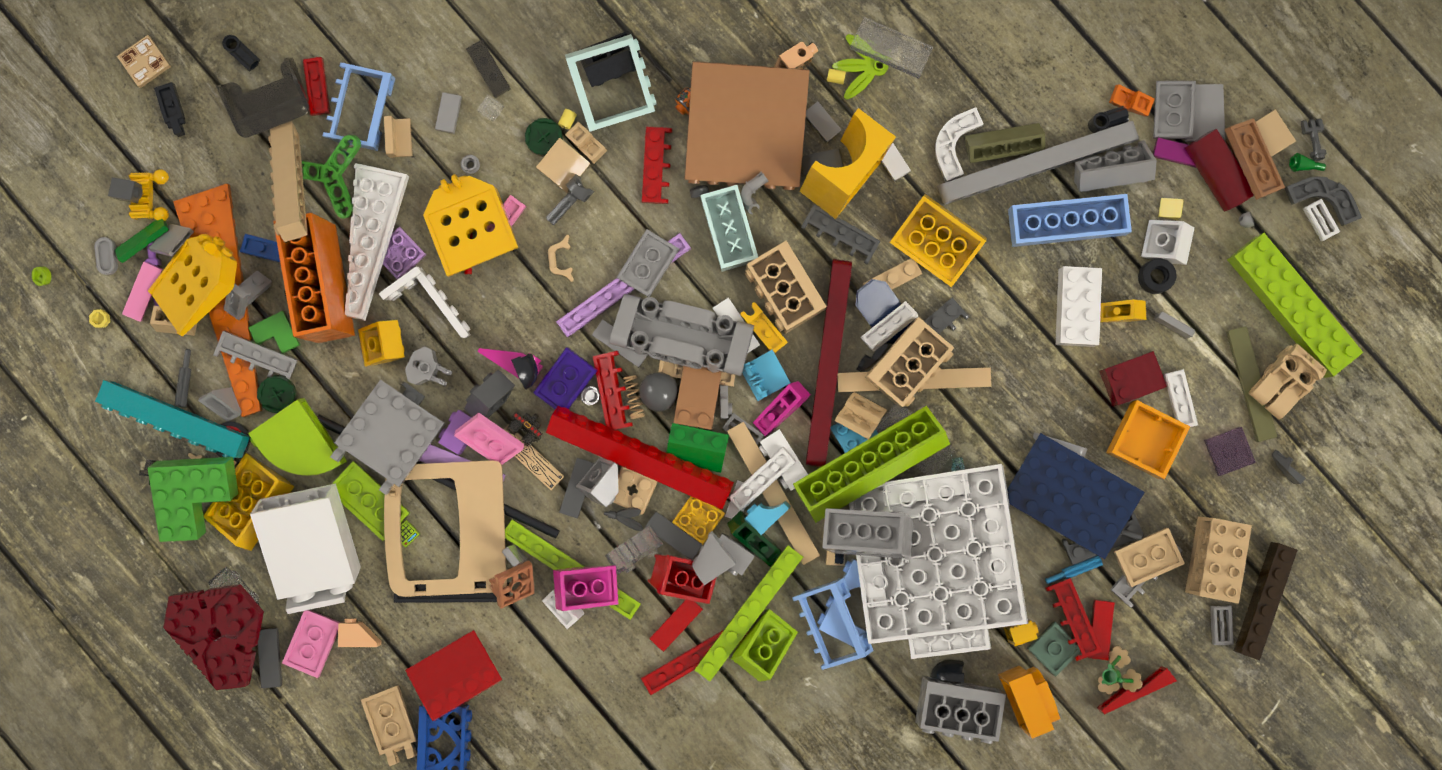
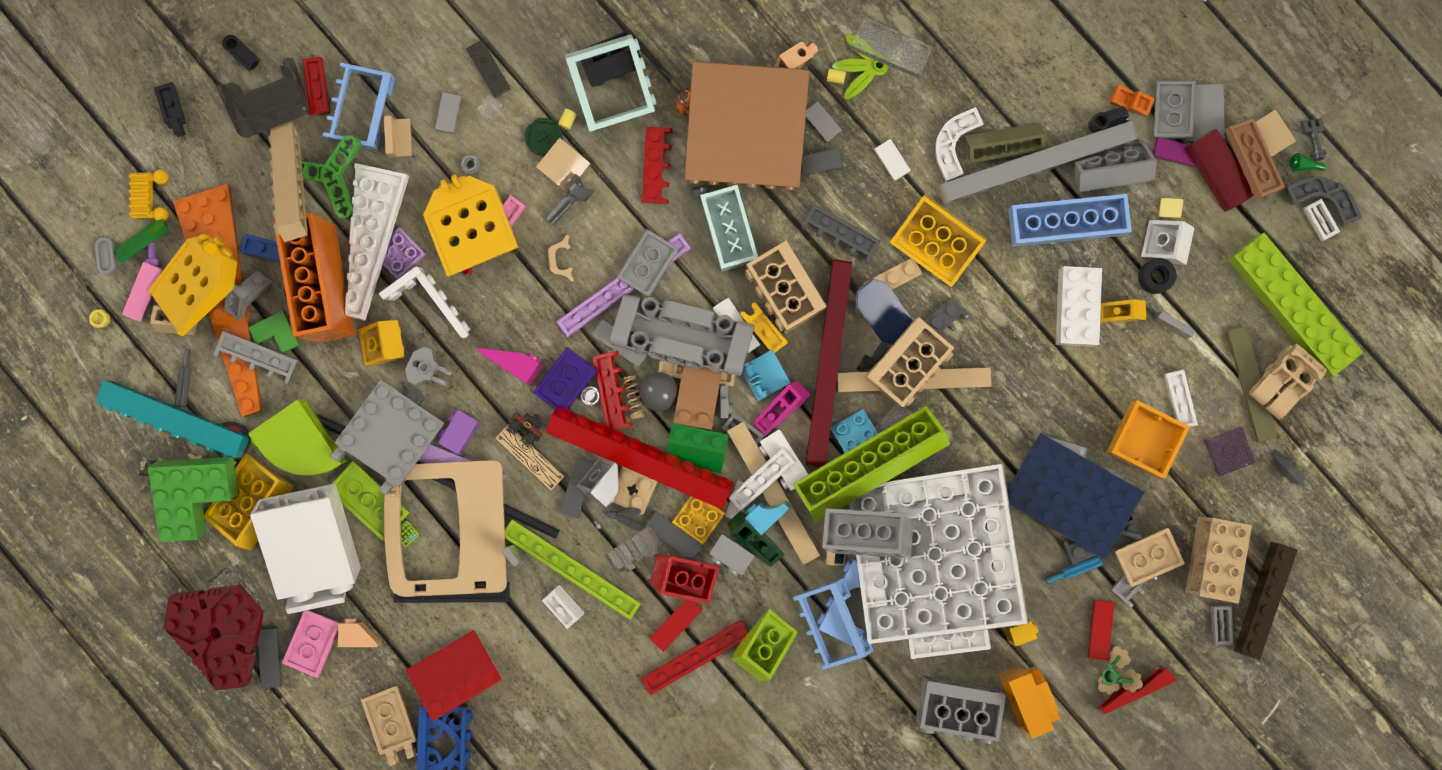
(41, 276): lime tile -> none
(125, 190): dark grey brick -> none
(144, 61): tan tile -> none
(171, 240): light grey piece -> none
(222, 403): light grey slope -> none
(276, 393): dark green tile -> none
(488, 439): bright pink plate -> none
(489, 395): dark grey brick -> none
(526, 370): black brick -> none
(526, 573): nougat piece -> none
(585, 587): dark pink slope -> none
(586, 142): tan slope -> none
(712, 560): light grey slope -> none
(748, 613): lime plate -> none
(750, 188): light grey piece -> none
(835, 187): yellow piece -> none
(861, 415): tan slope -> none
(889, 326): white tile -> none
(949, 671): black brick -> none
(957, 464): clear light blue tile -> none
(1053, 648): sand green tile -> none
(1076, 618): red hinge -> none
(1133, 379): dark red slope -> none
(1246, 220): light grey hinge -> none

